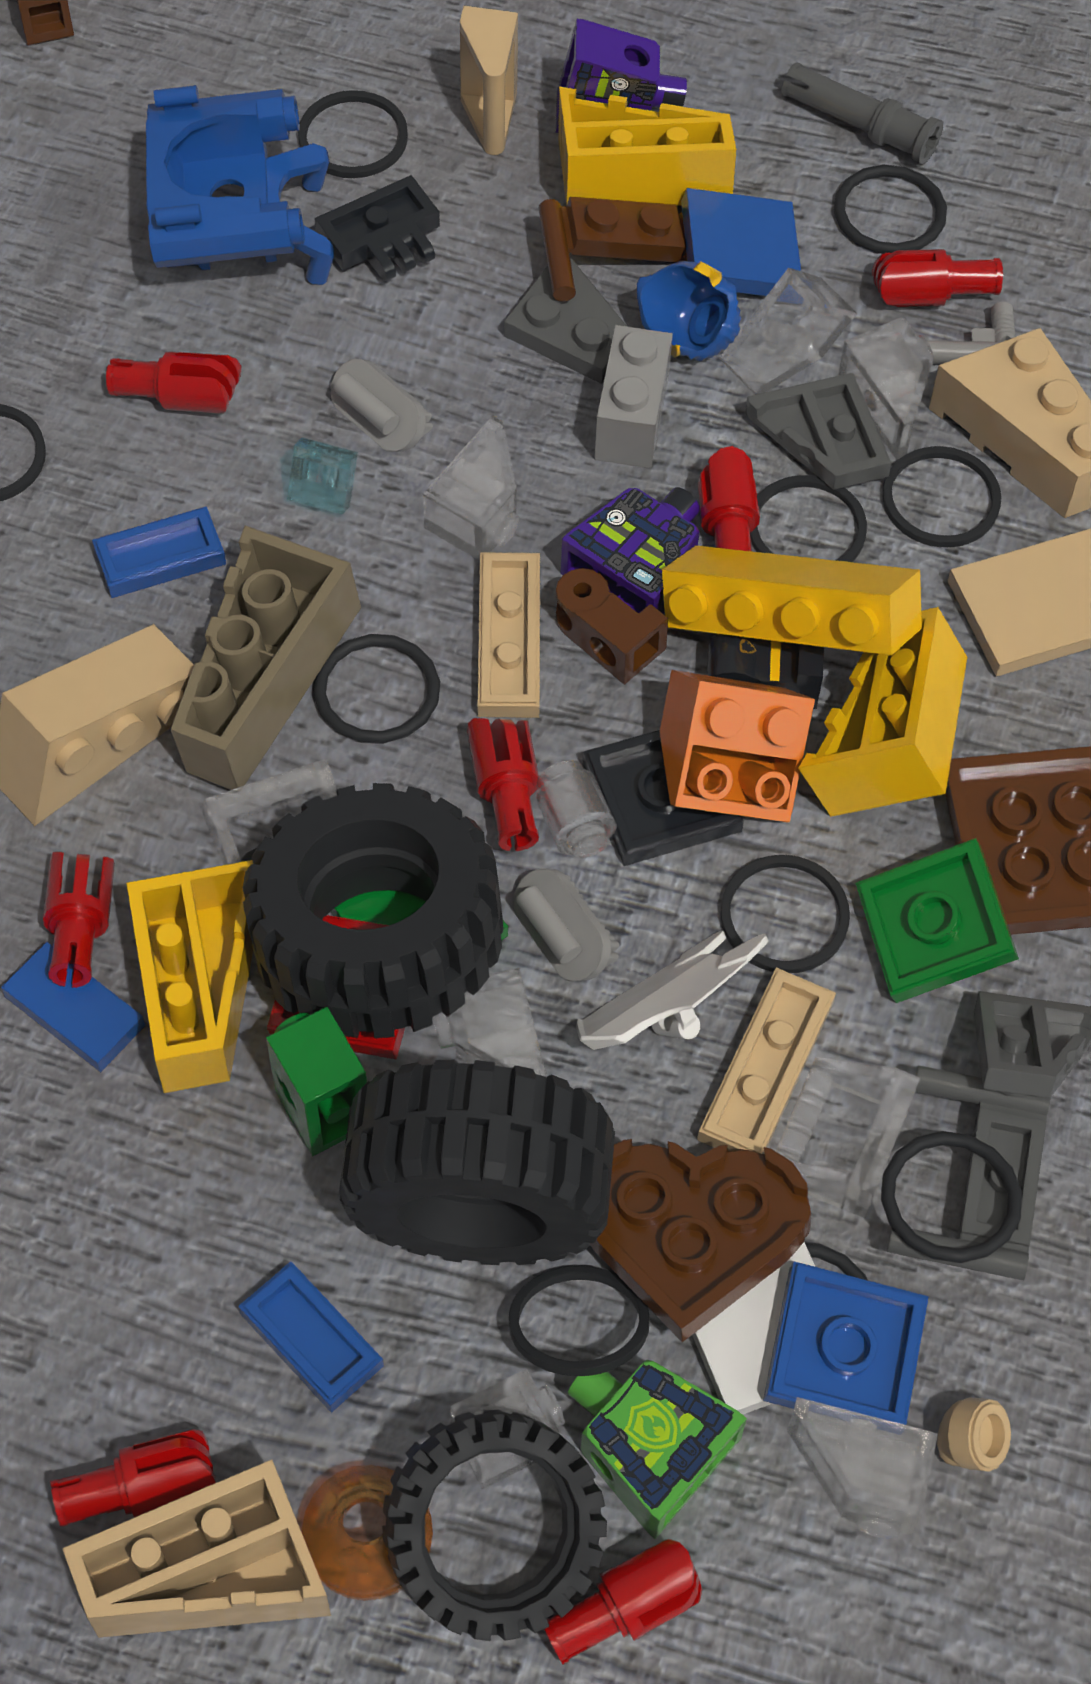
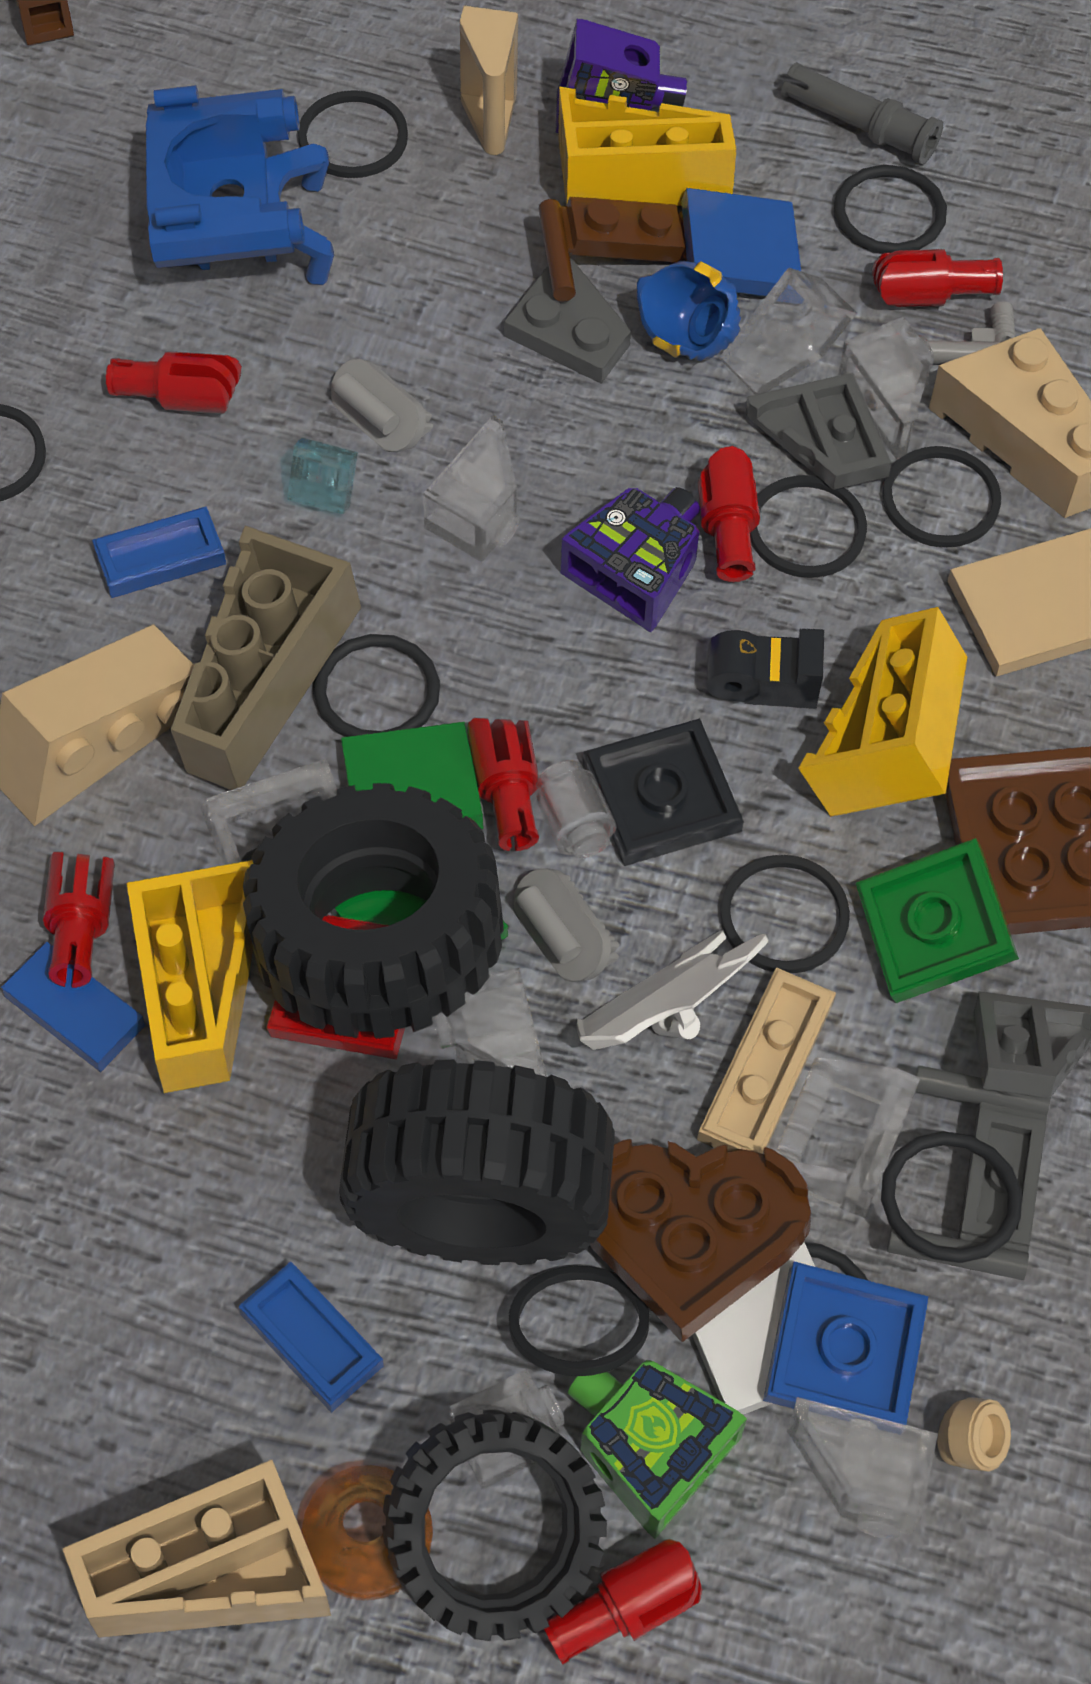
(139, 1479): red arm -> none
(315, 1077): green brick -> none
(383, 228): black hinge -> none
(422, 758): none -> green tile
(509, 635): tan tile -> none
(607, 625): reddish brown leg -> none
(633, 396): light grey brick -> none
(733, 745): orange slope -> none
(793, 599): yellow brick -> none

